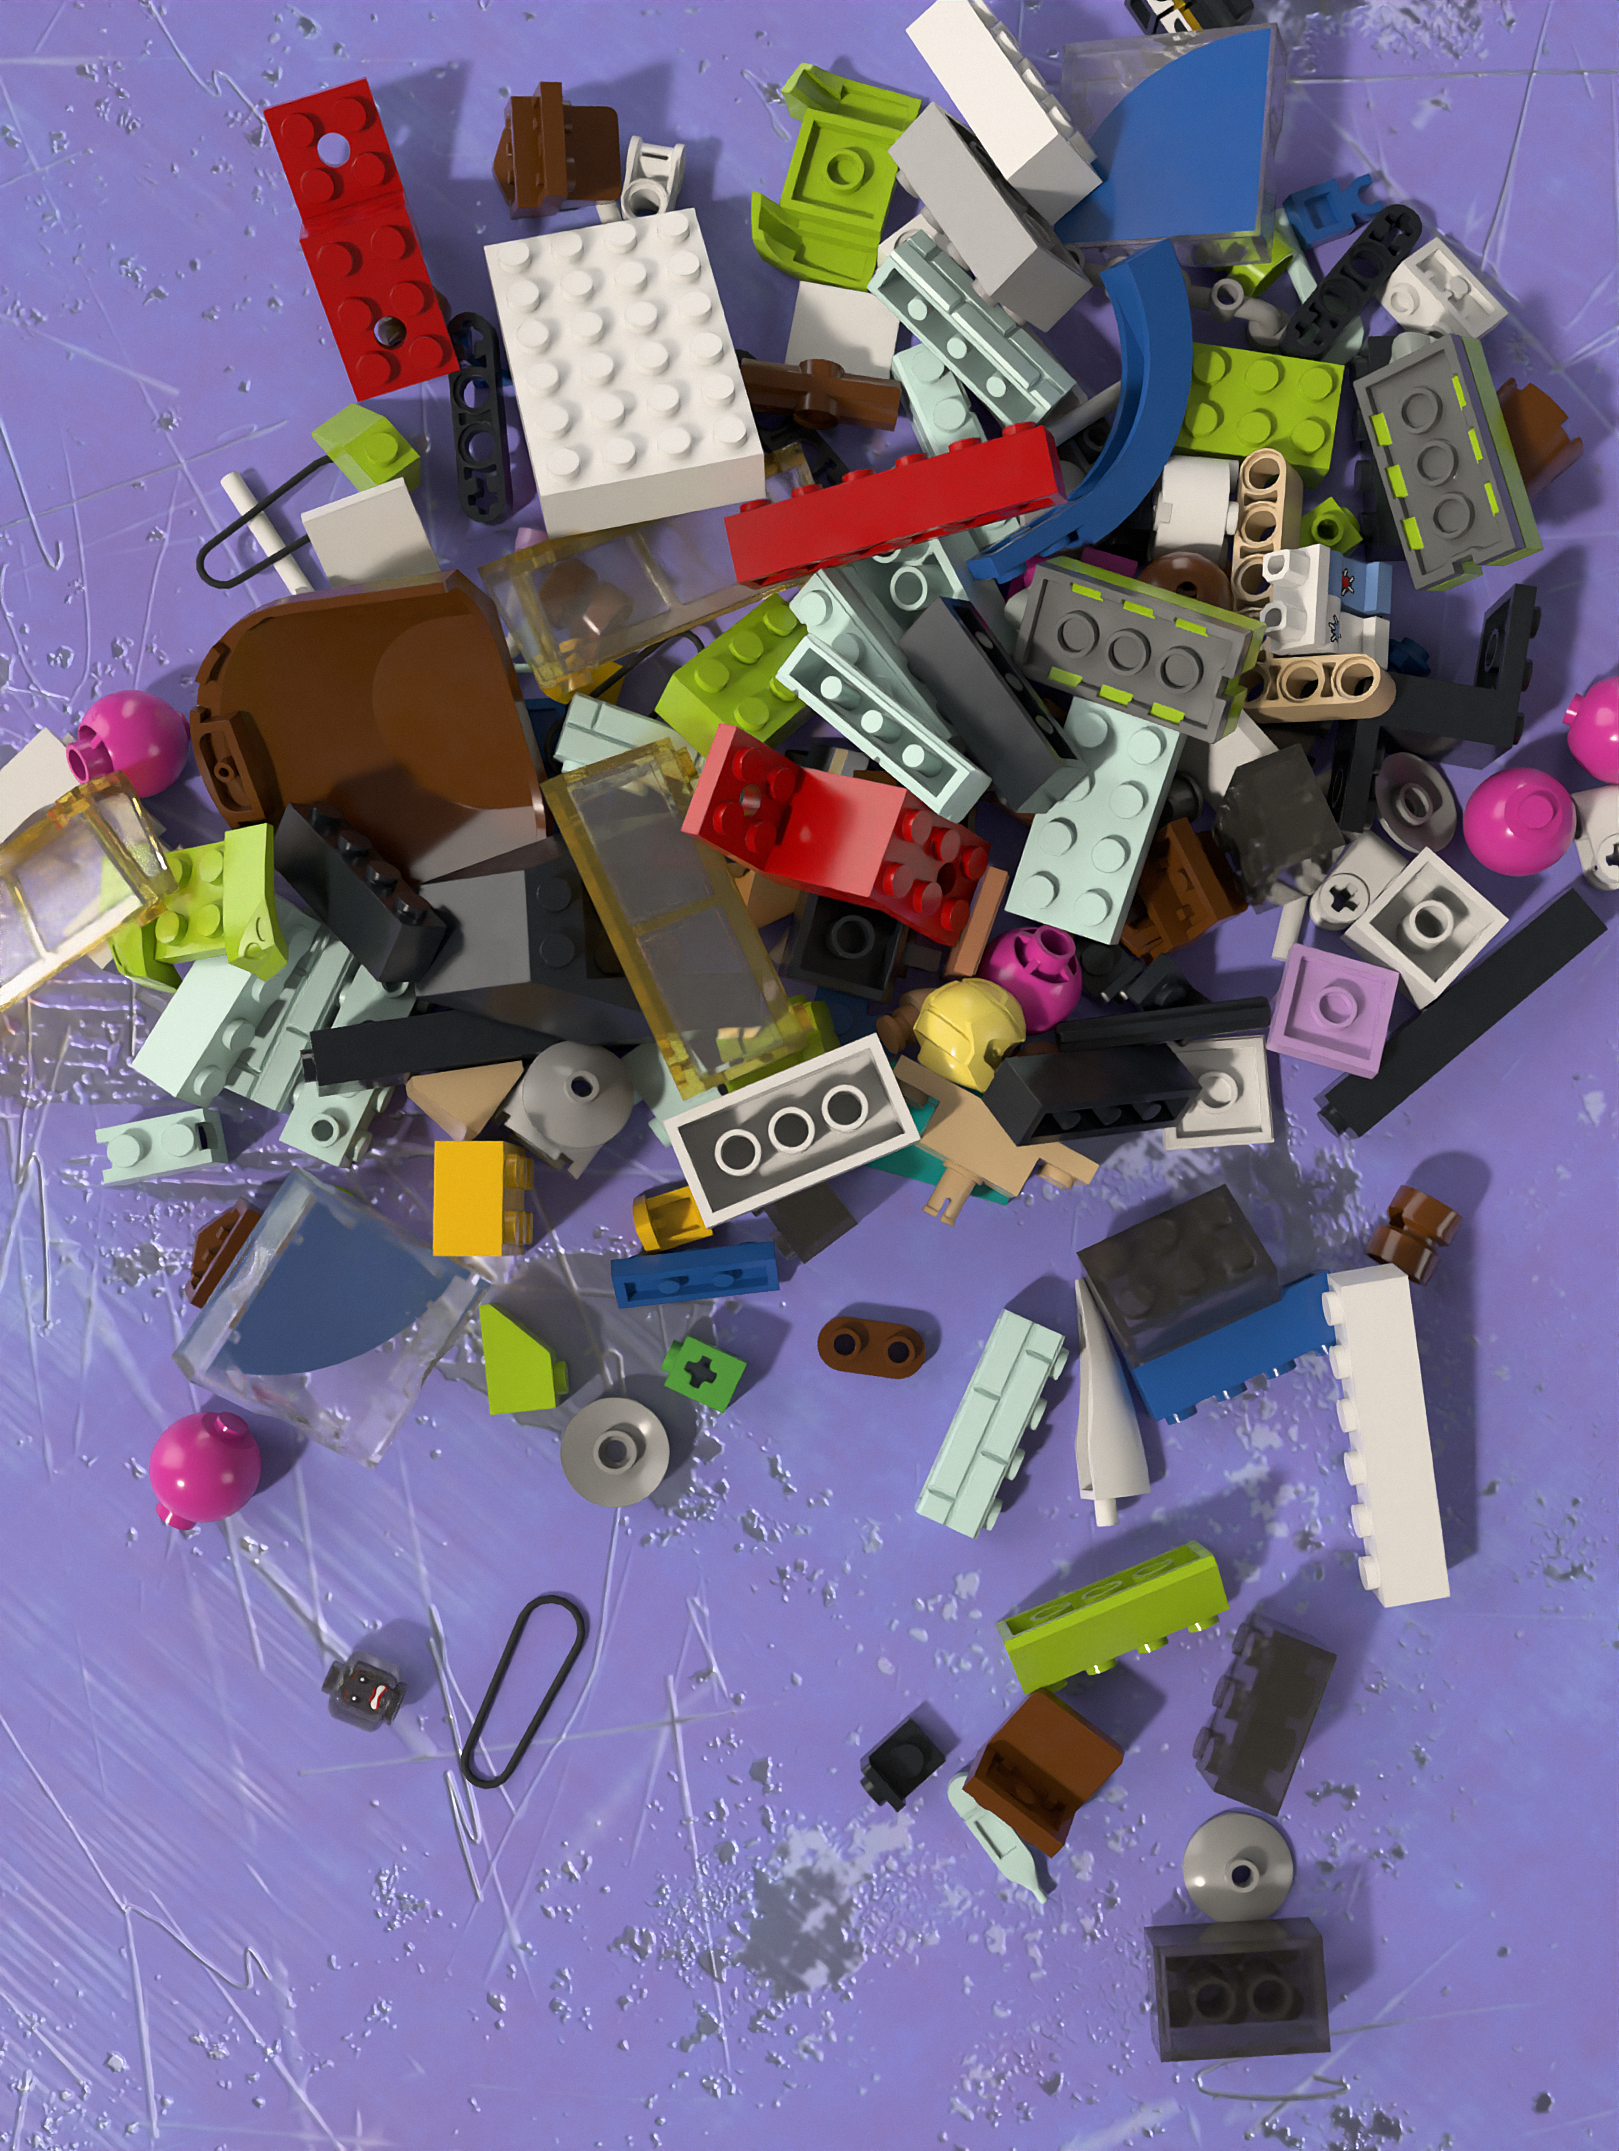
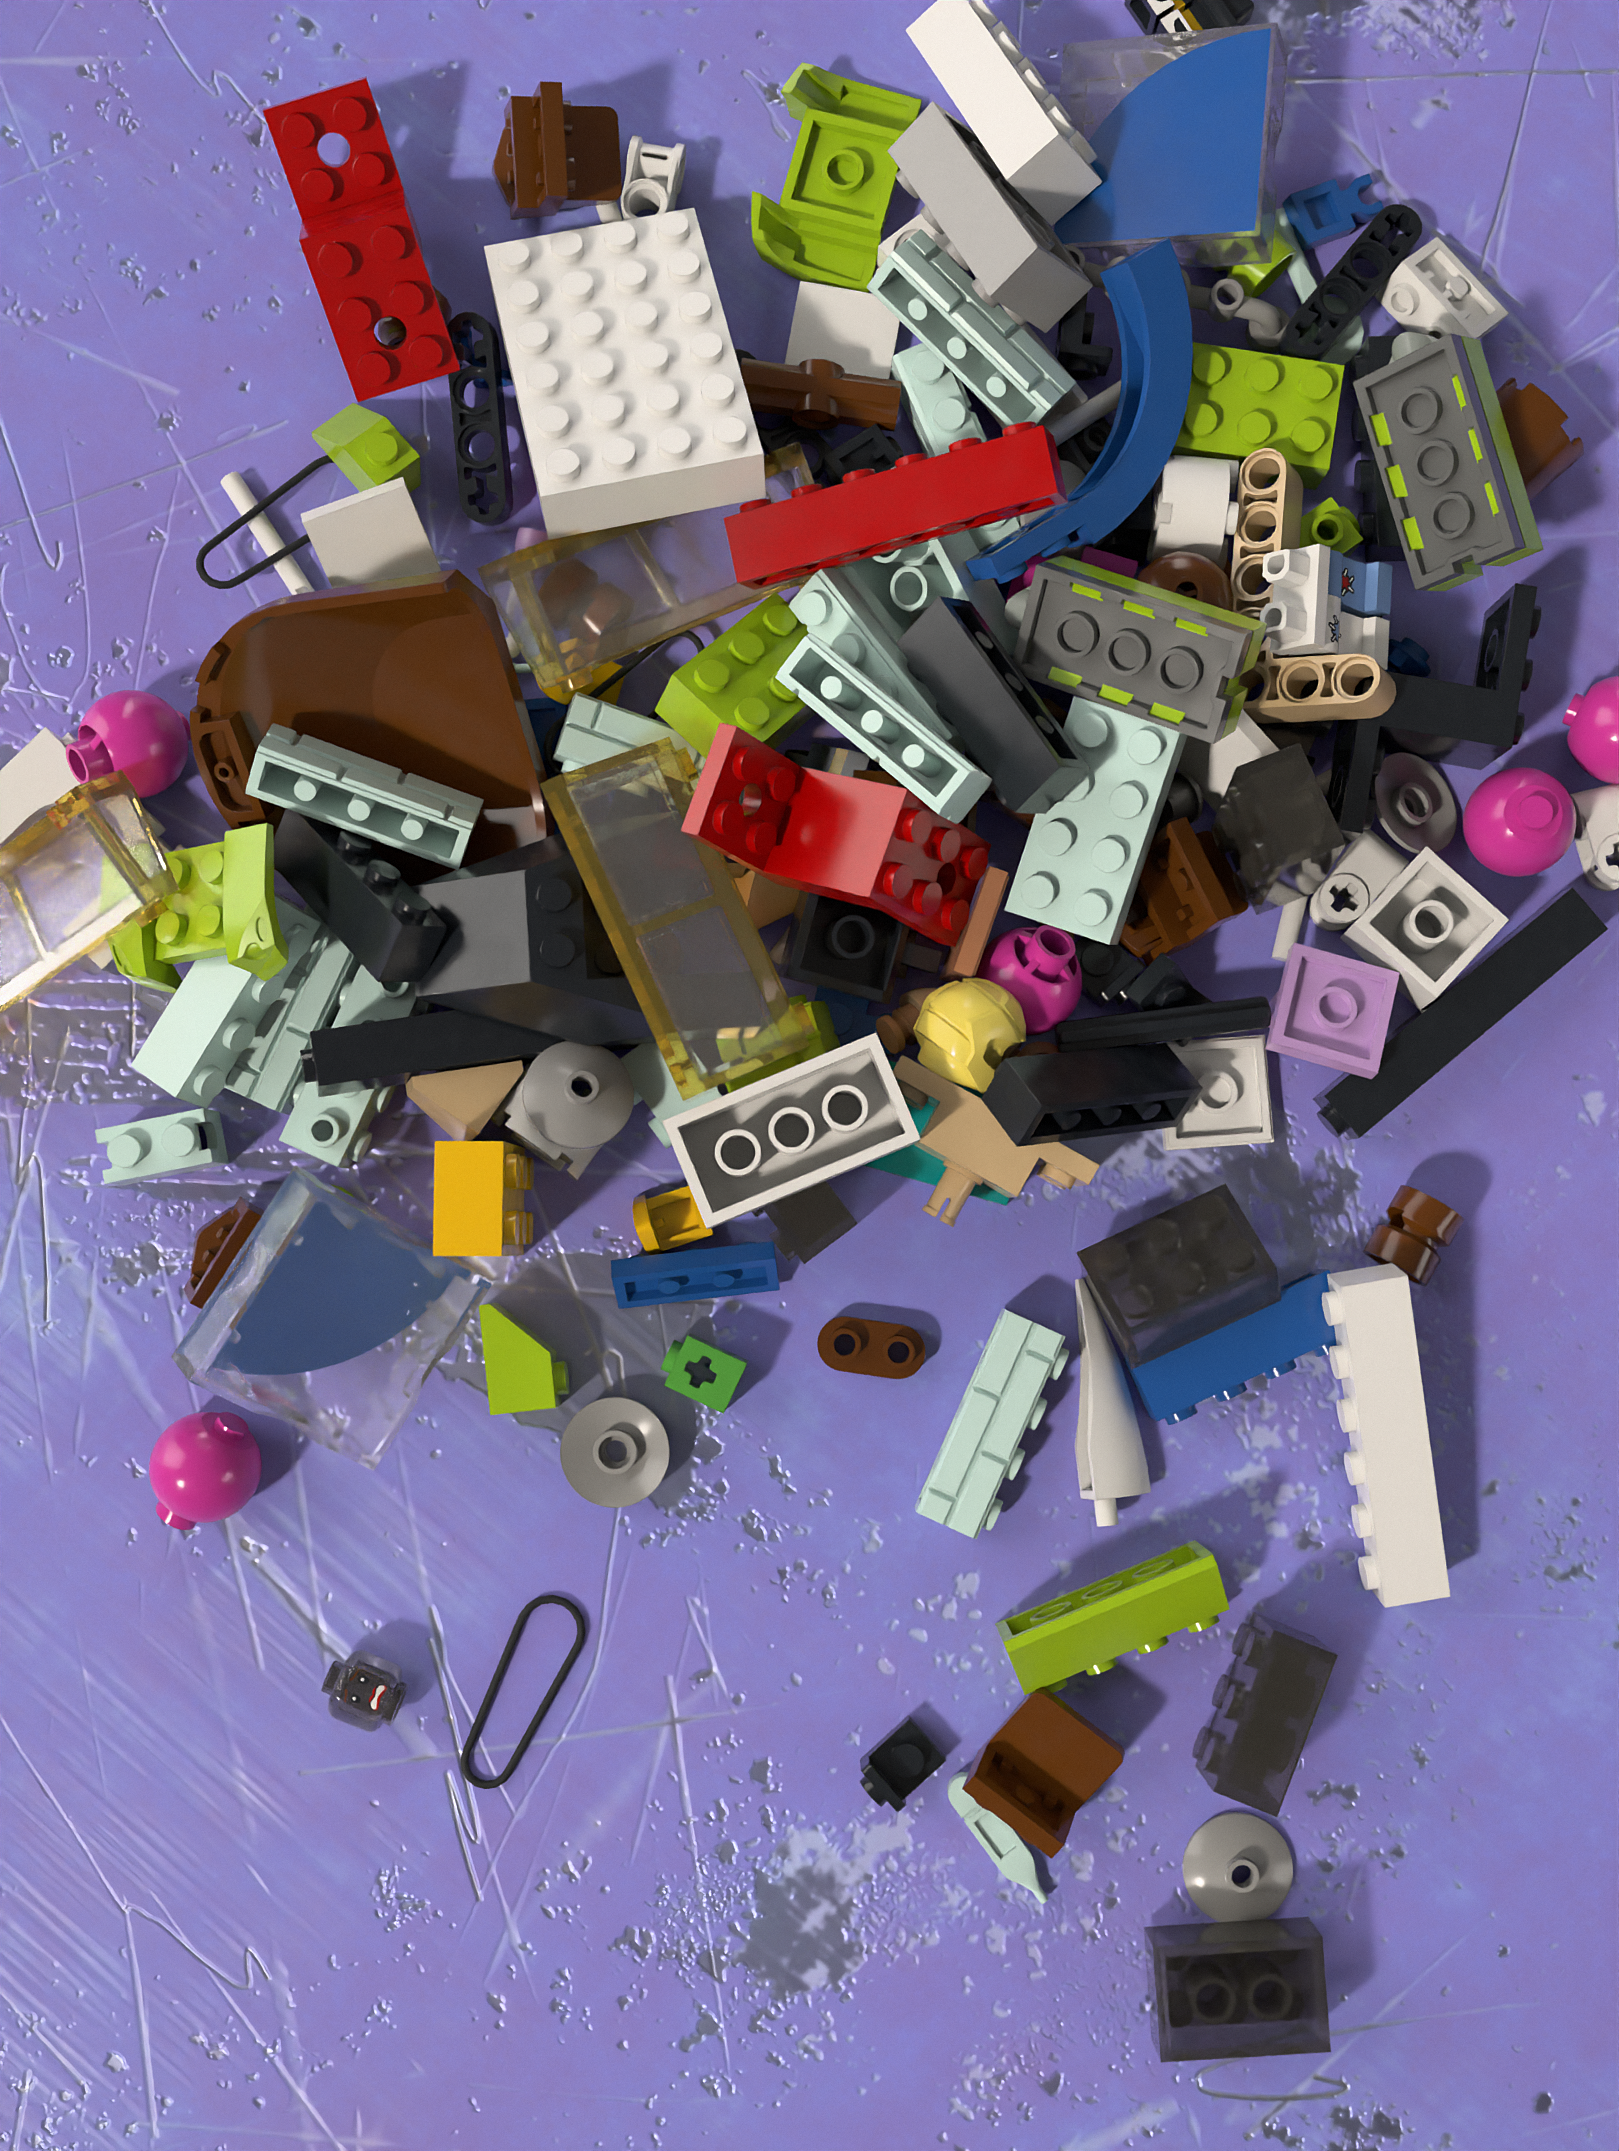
(363, 796): none -> light aqua brick
(864, 451): none -> black bracket
(1073, 345): none -> black bracket

